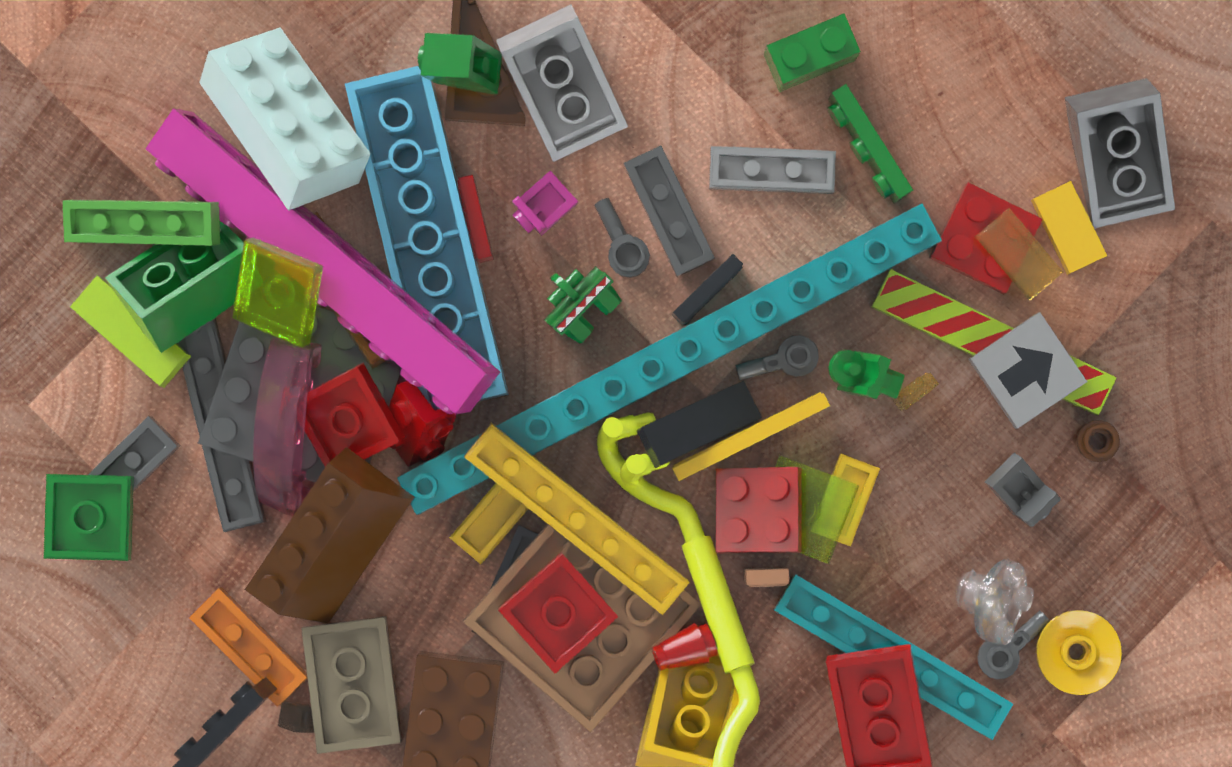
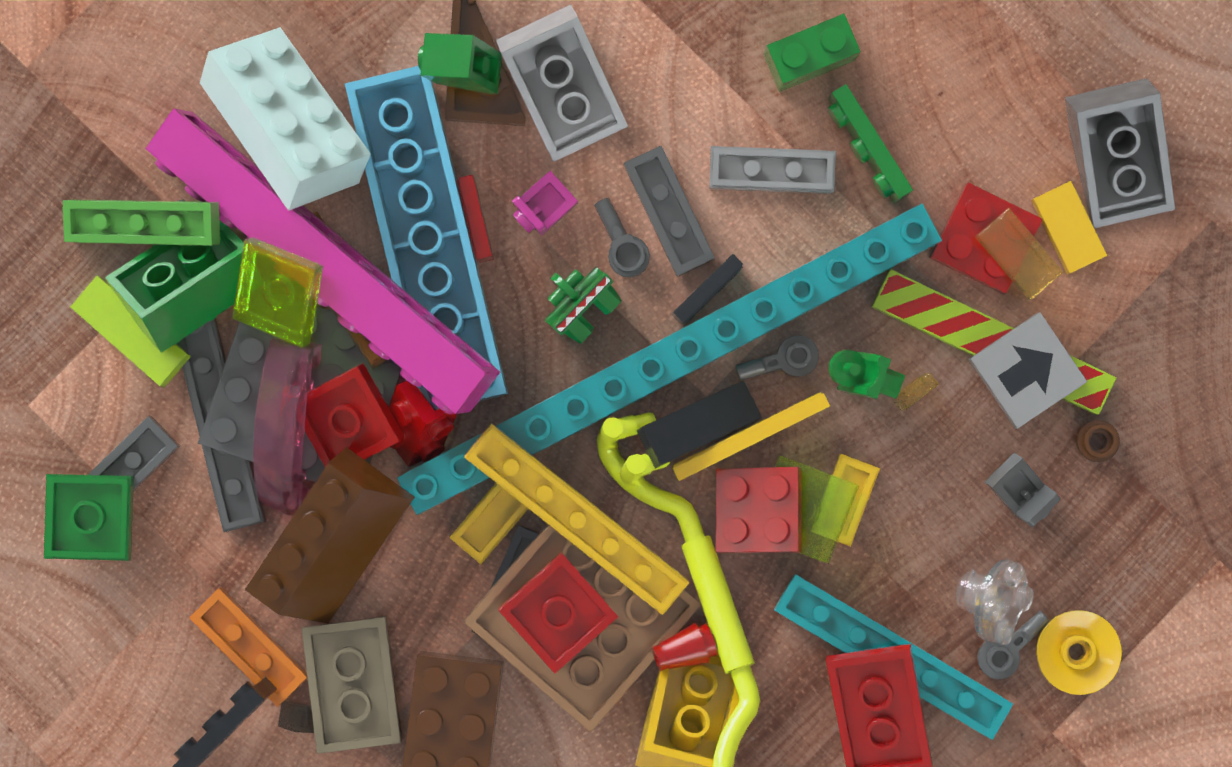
(766, 577): nougat tile -> none

